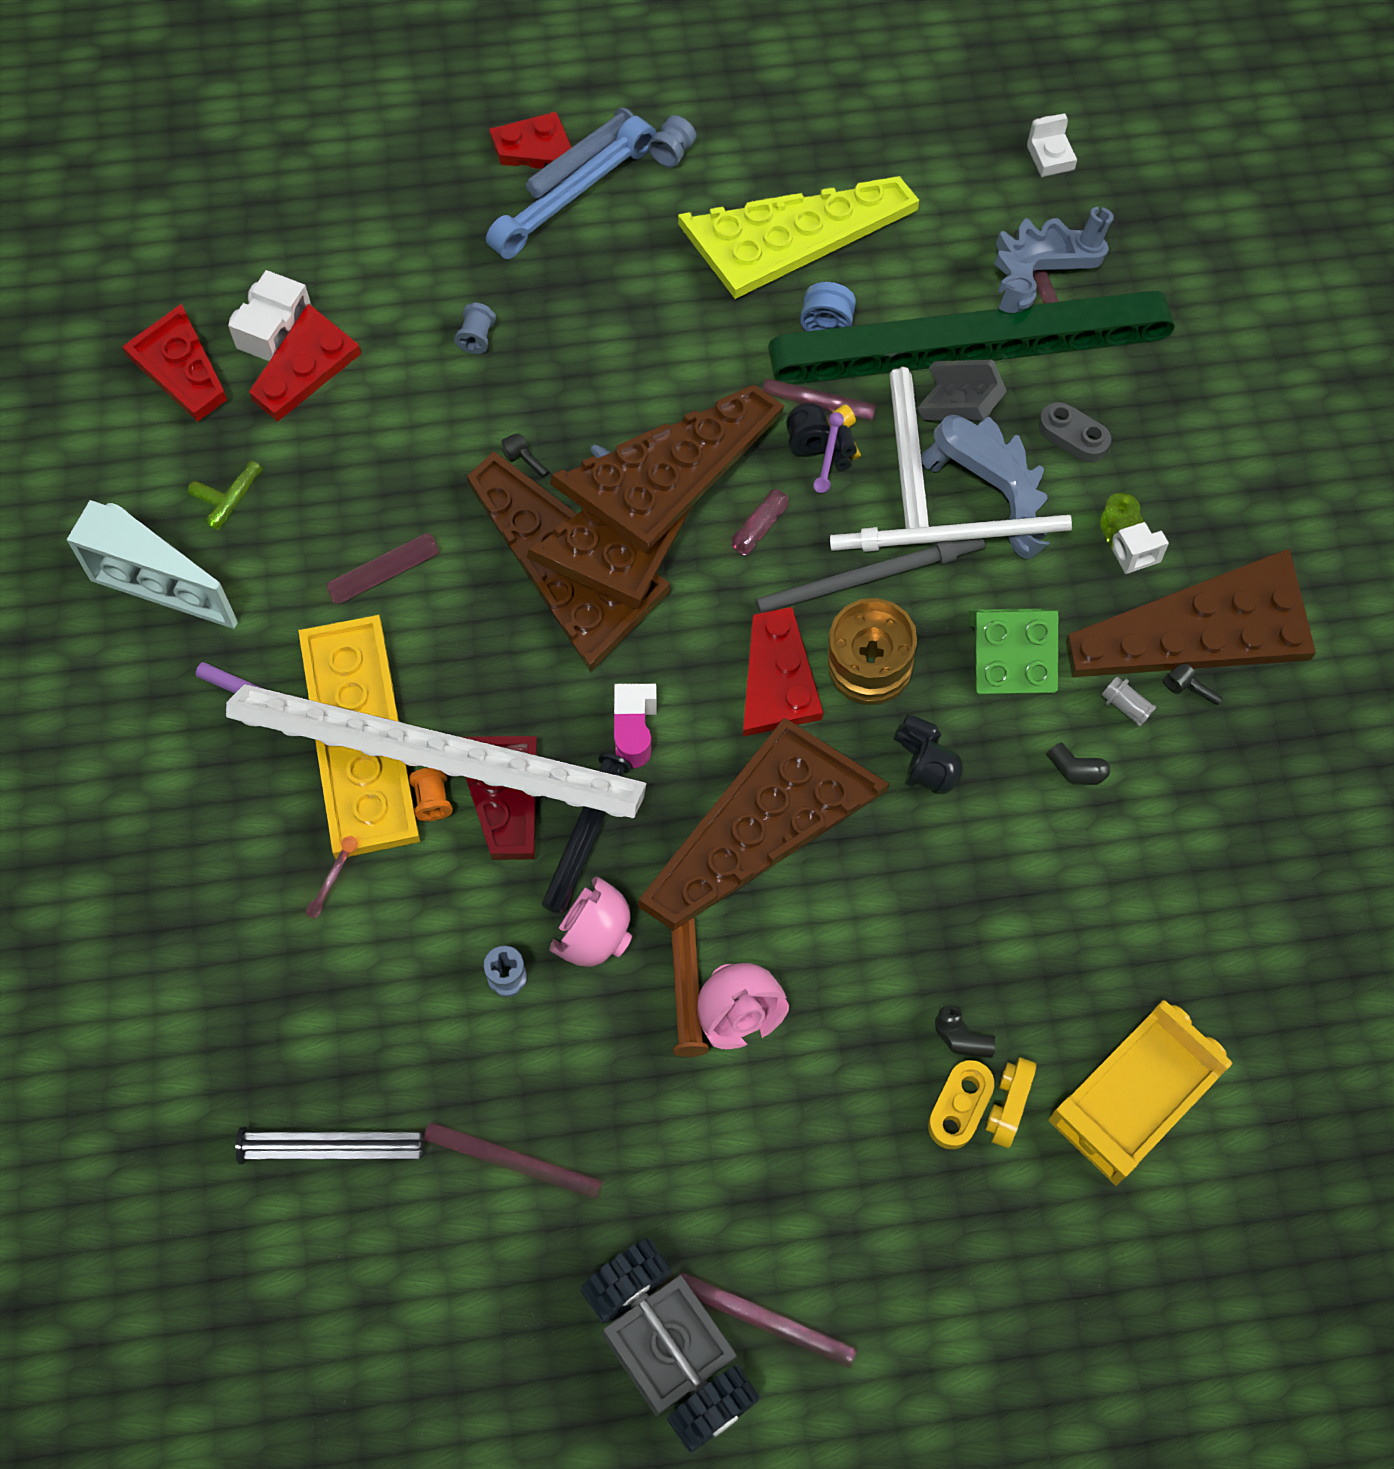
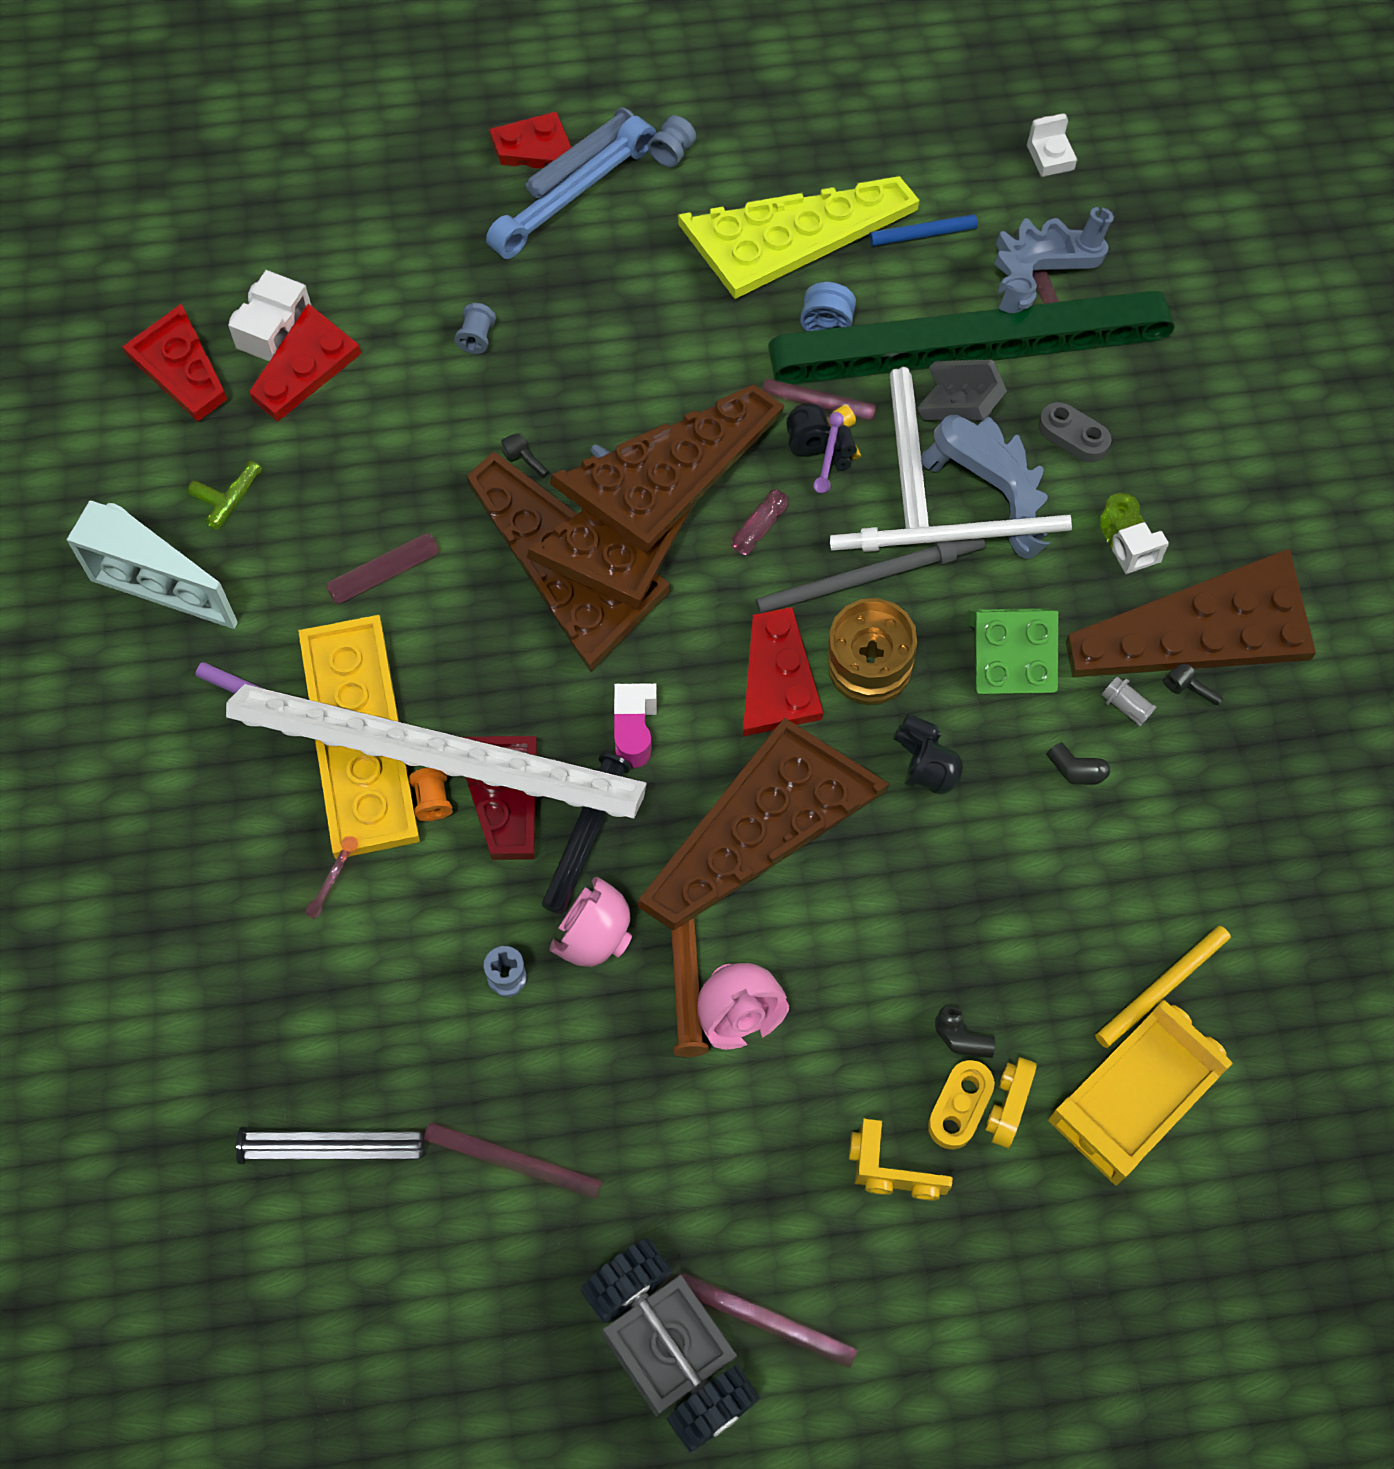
(865, 1150): none -> yellow bracket
(923, 230): none -> blue bar
(1162, 986): none -> yellow bar

